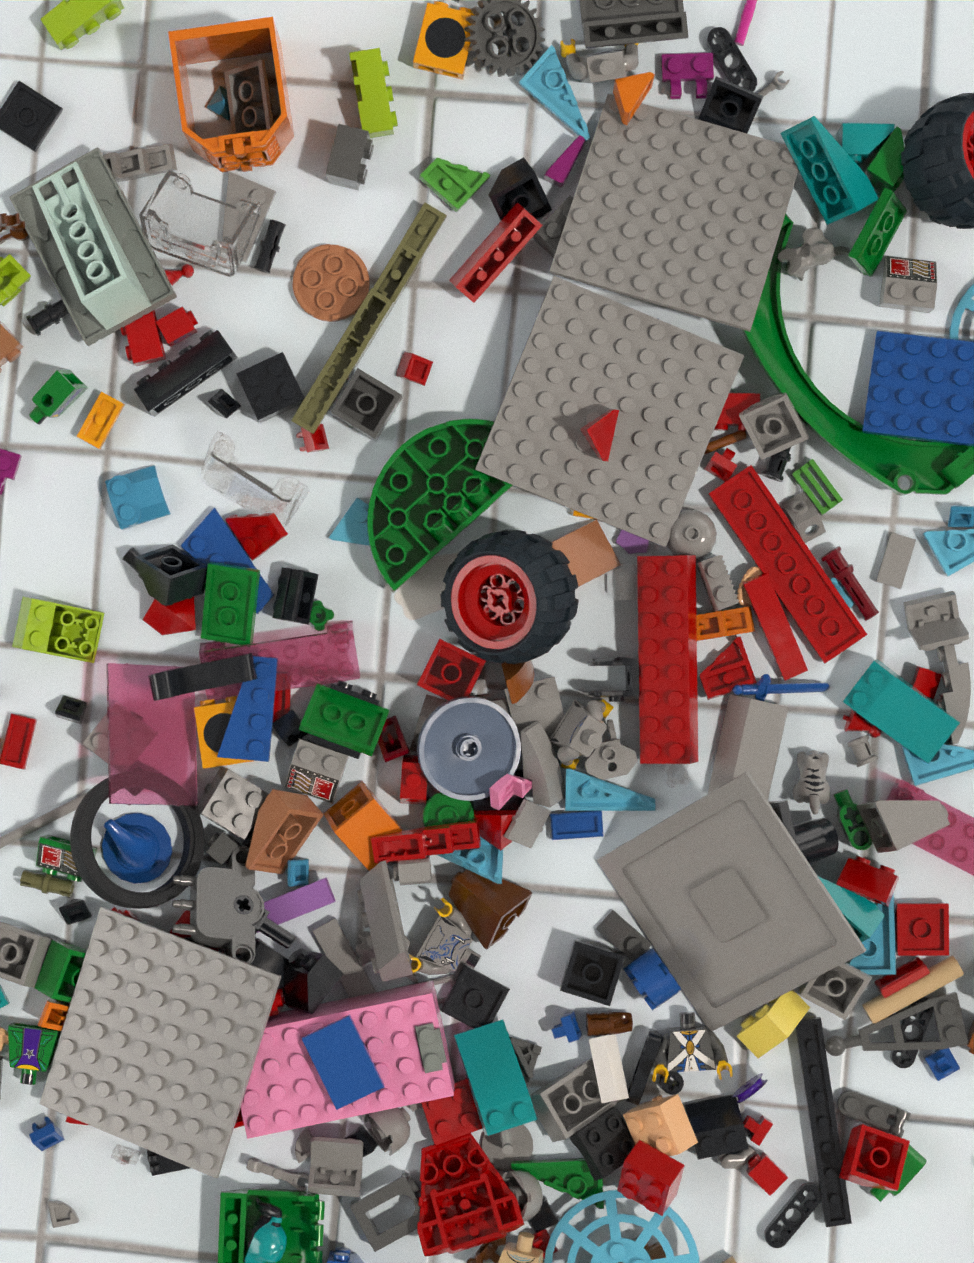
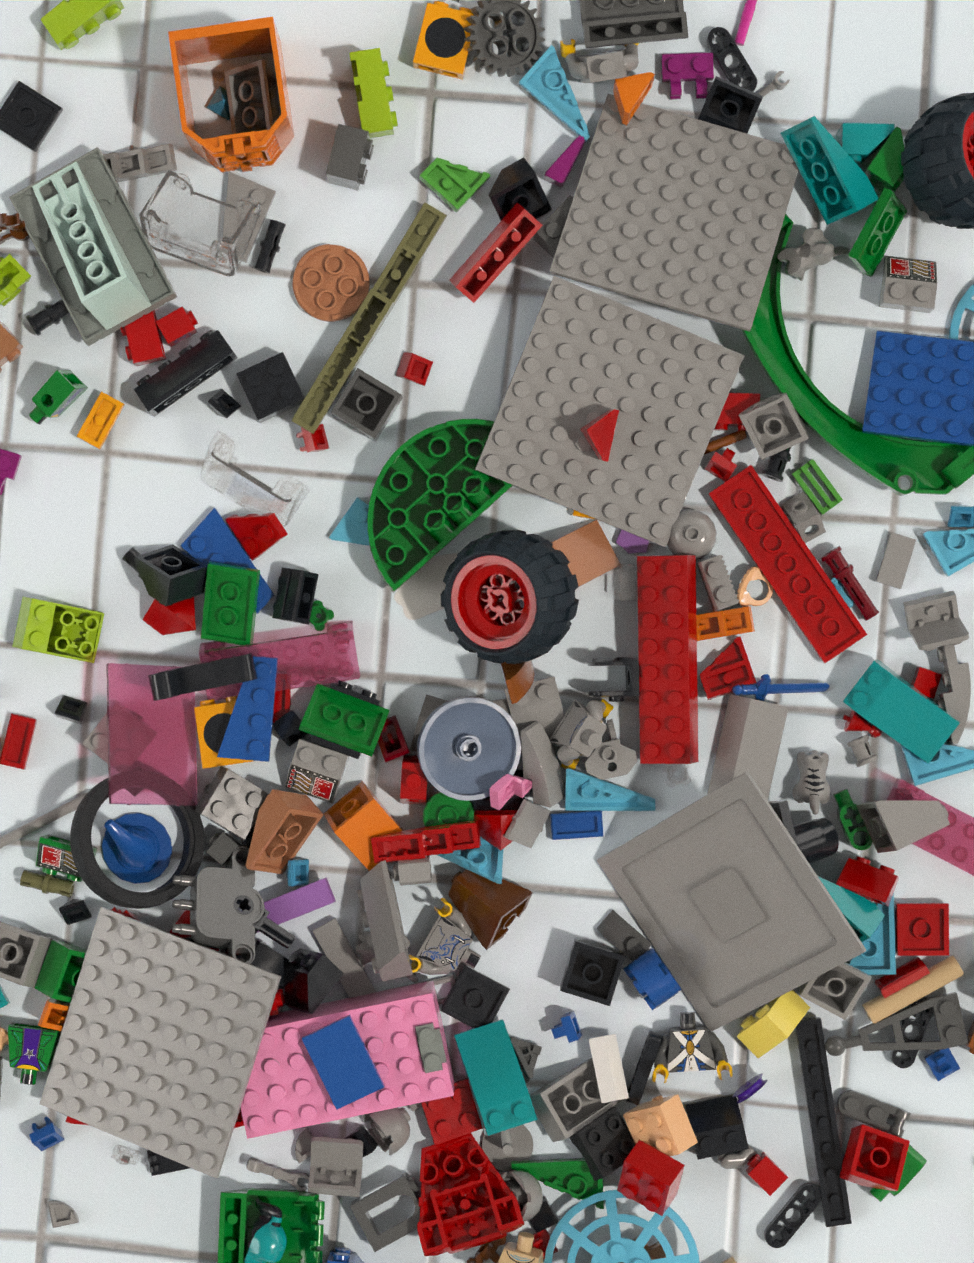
(137, 497): dark azure slope -> none
(174, 275): red piece -> none
(451, 671): red brick -> none
(608, 1023): reddish brown hinge -> none
(675, 1088): black bush -> none
(758, 1128): red tile -> none
(775, 626): red slope -> none

